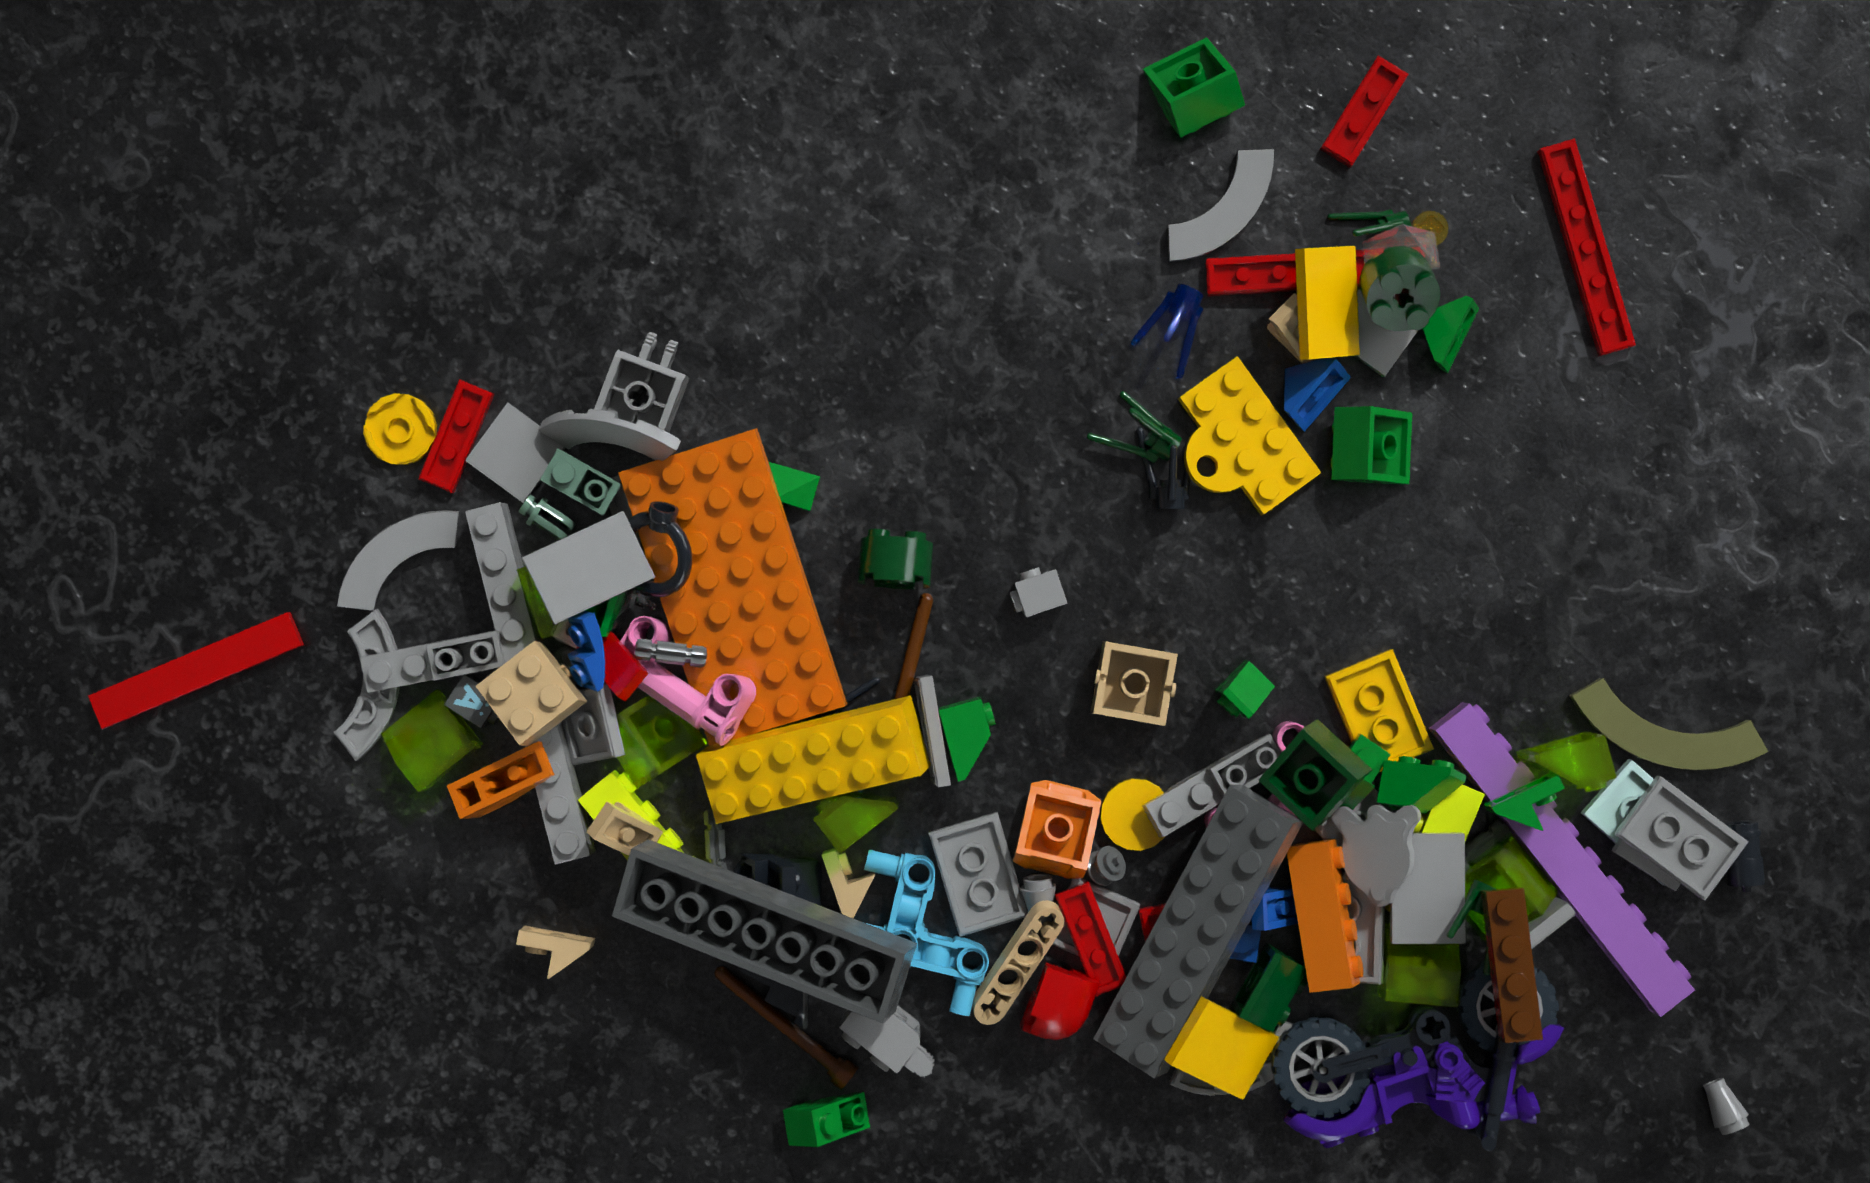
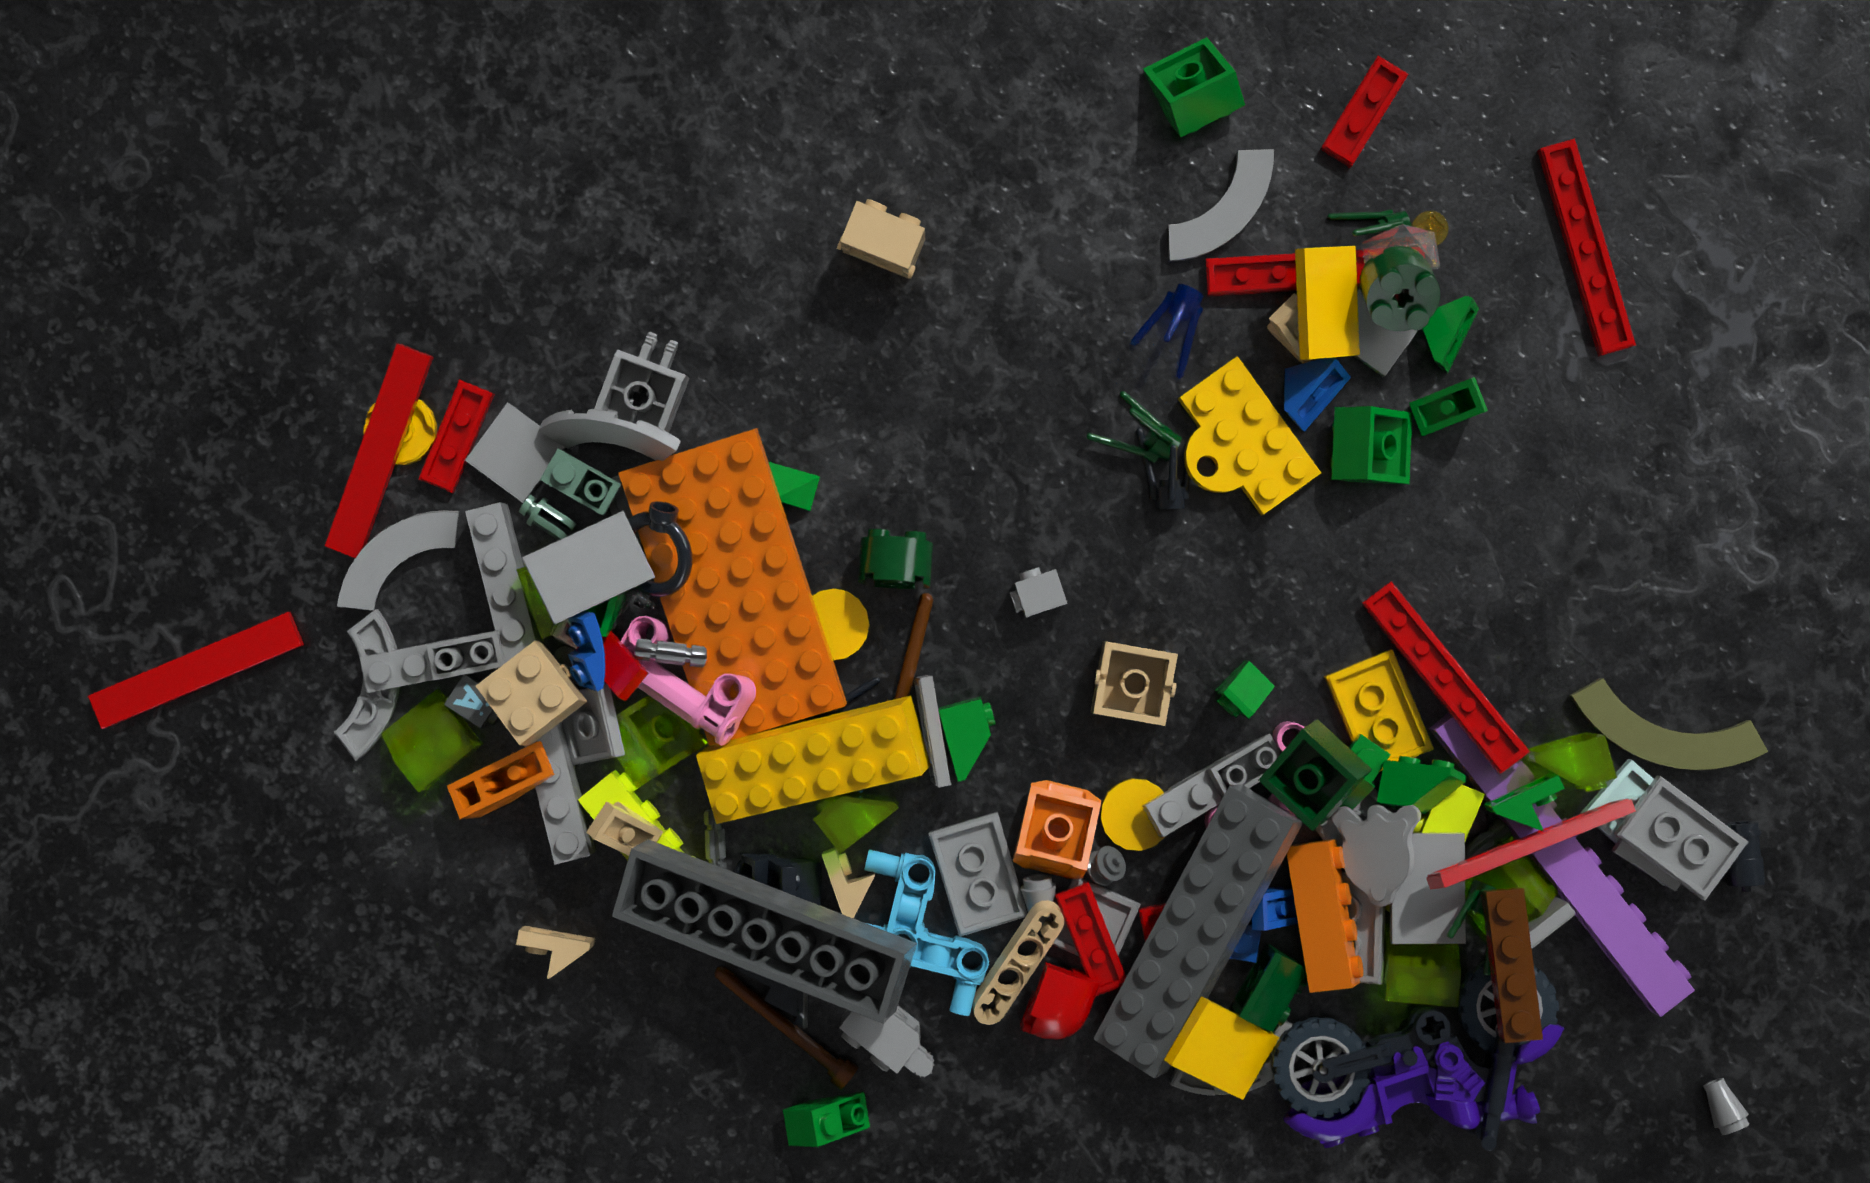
(379, 450): none -> red tile
(842, 620): none -> yellow tile
(883, 238): none -> tan brick
(1446, 678): none -> red tile
(1448, 406): none -> green slope
(1529, 843): none -> tile

